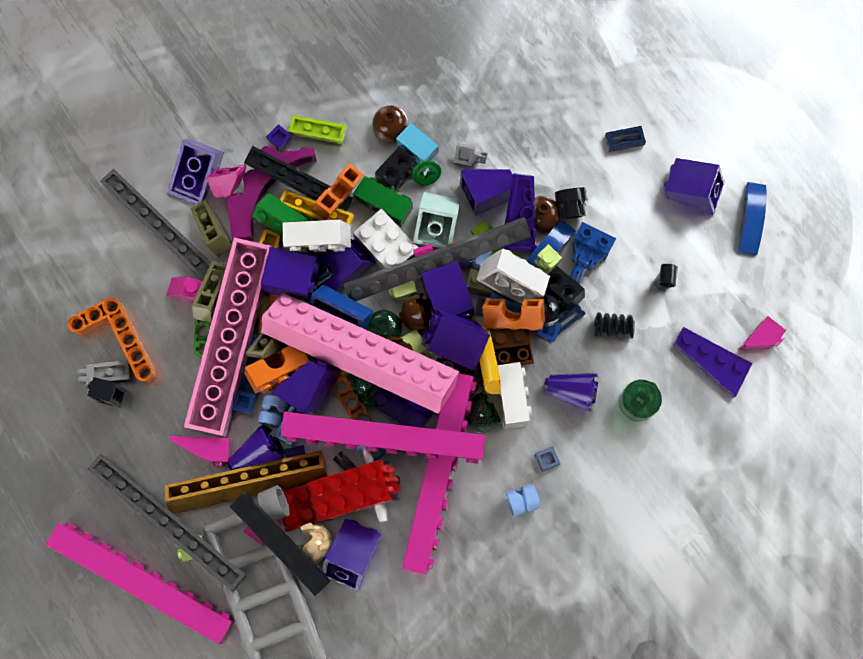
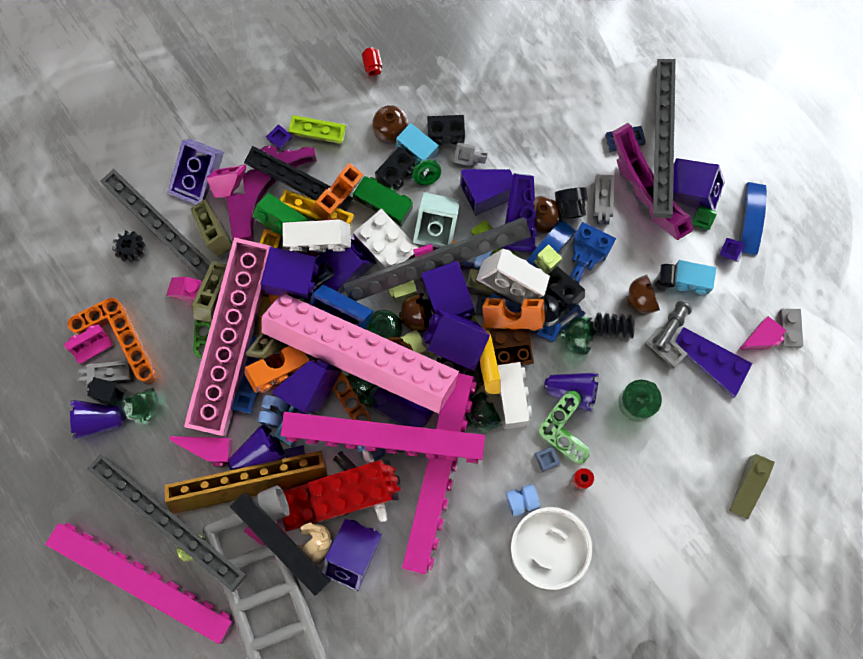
(89, 343): none -> dark pink bracket
(93, 418): none -> dark purple cone
(135, 249): none -> black gear
(139, 405): none -> clear green cylinder
(372, 61): none -> red brick
(445, 125): none -> black brick
(551, 548): none -> white brick
(558, 431): none -> bright green beam
(578, 335): none -> clear green cylinder
(578, 483): none -> red brick
(604, 197): none -> light grey hinge
(636, 170): none -> magenta arch
(642, 296): none -> reddish brown cylinder
(664, 139): none -> dark grey plate
(673, 352): none -> light grey plate
(675, 320): none -> dark grey pin
(695, 277): none -> medium azure brick
(704, 217): none -> green plate
(732, 249): none -> dark purple plate
(751, 485): none -> olive slope
(792, 322): none -> light grey plate

